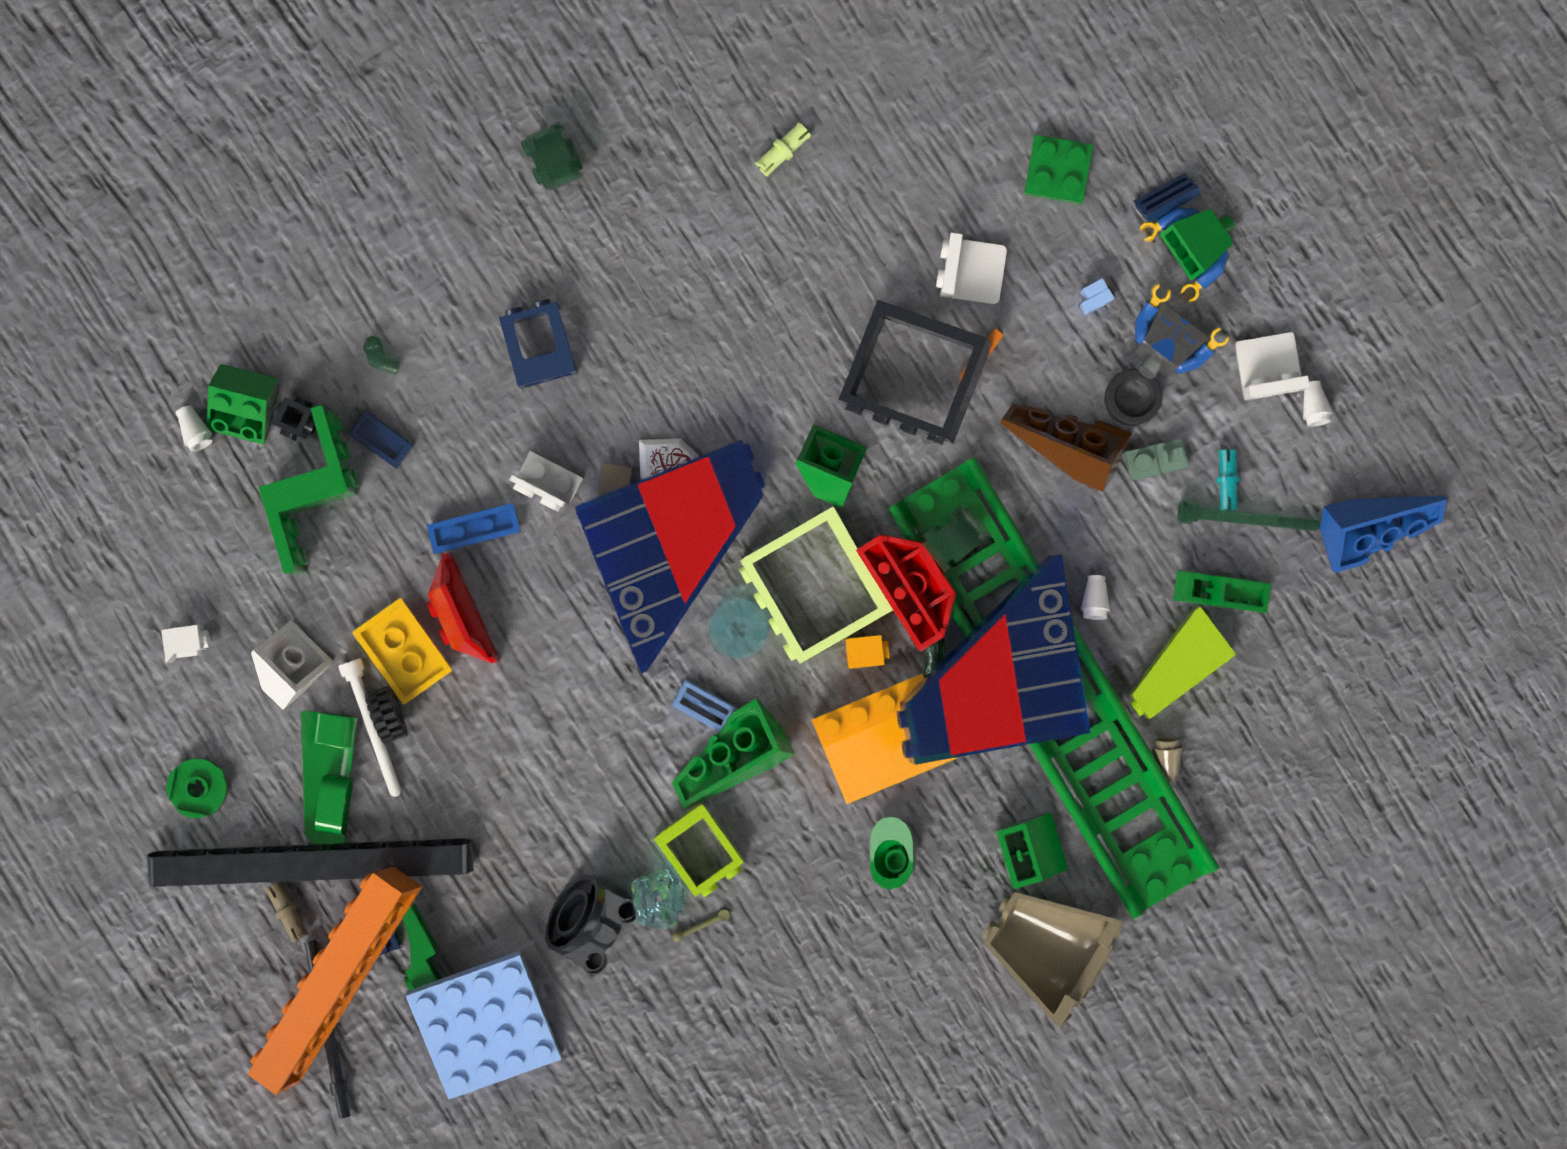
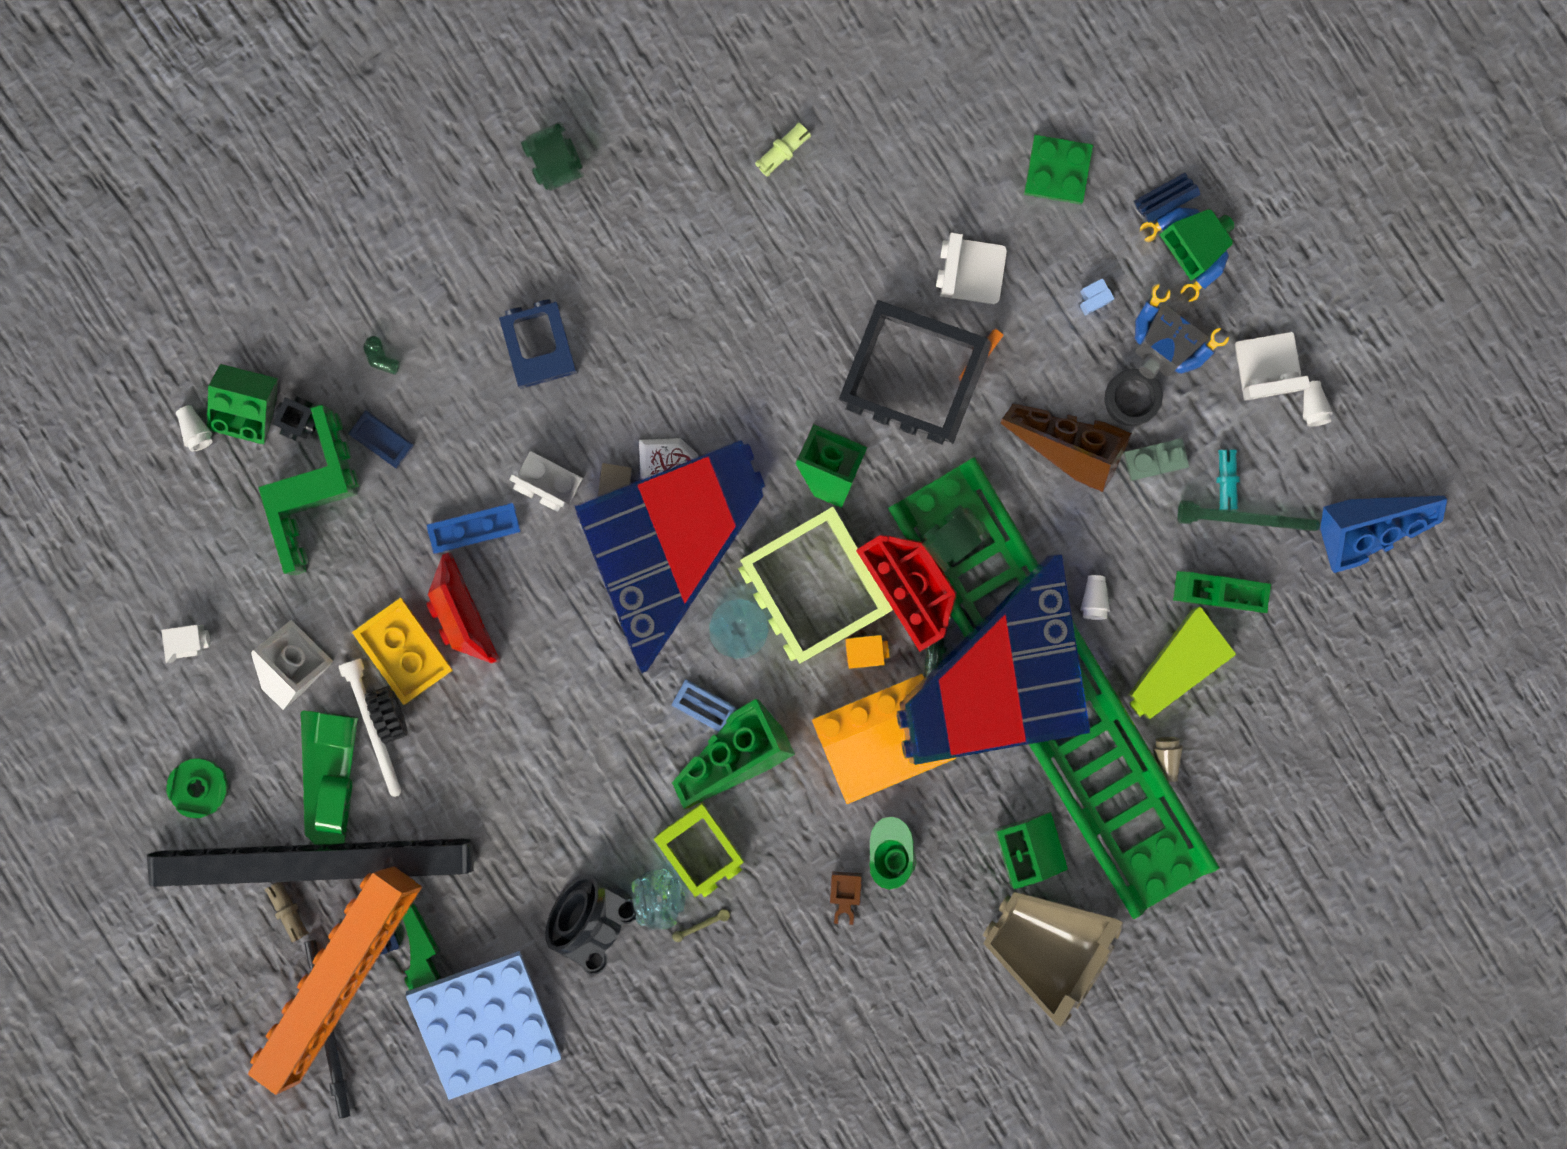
(845, 892): none -> reddish brown plate

